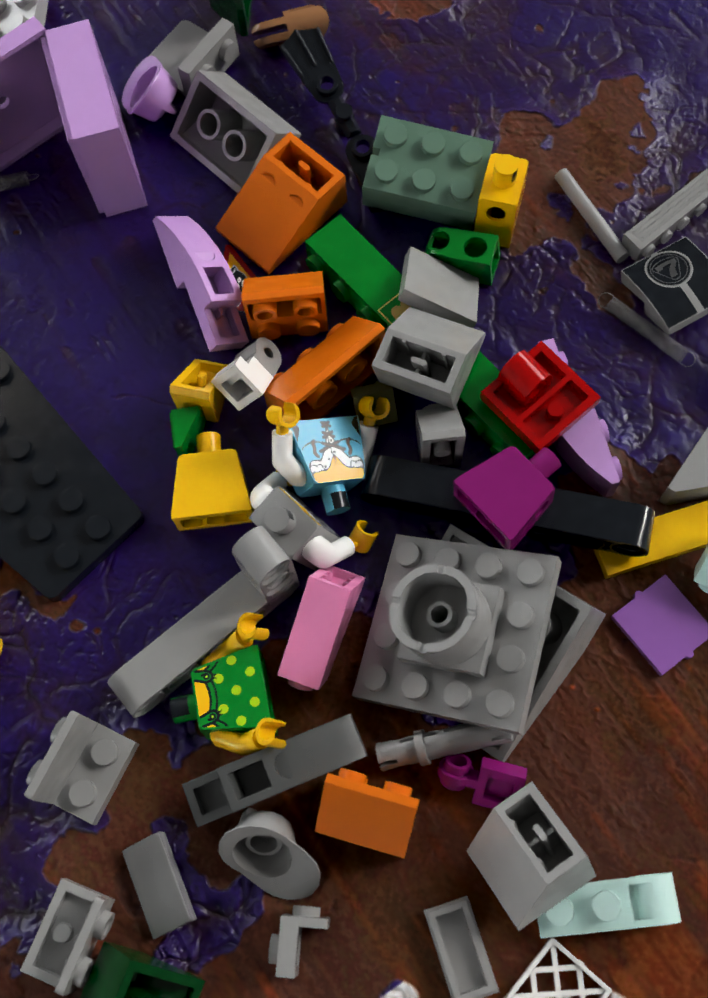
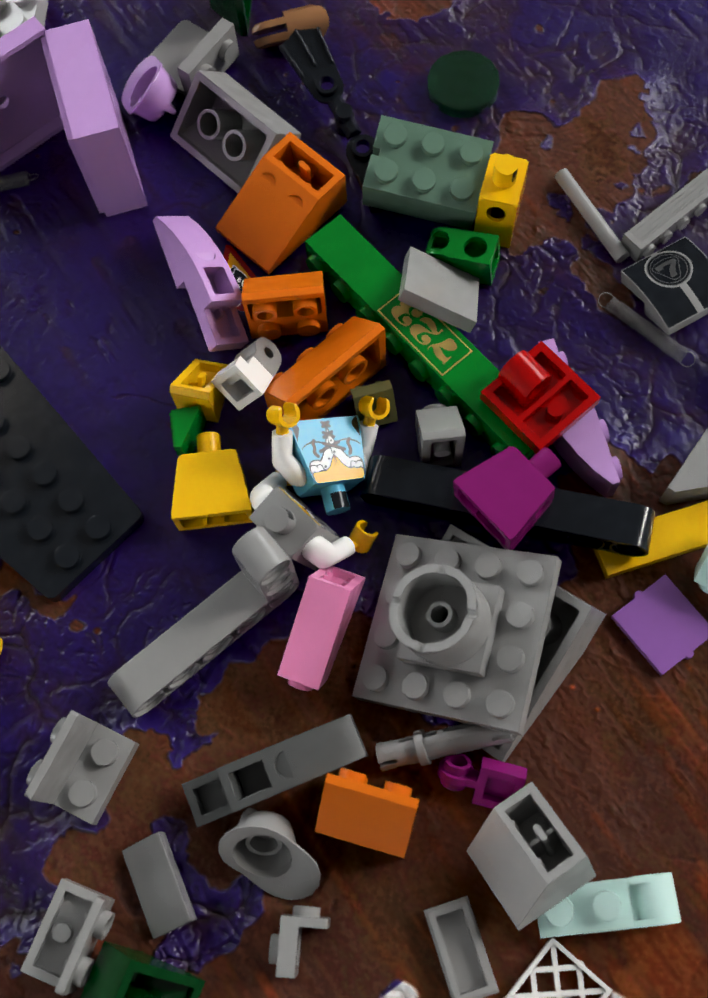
(233, 694): torso -> none
(427, 356): light grey slope -> none
(463, 83): none -> clear green tile

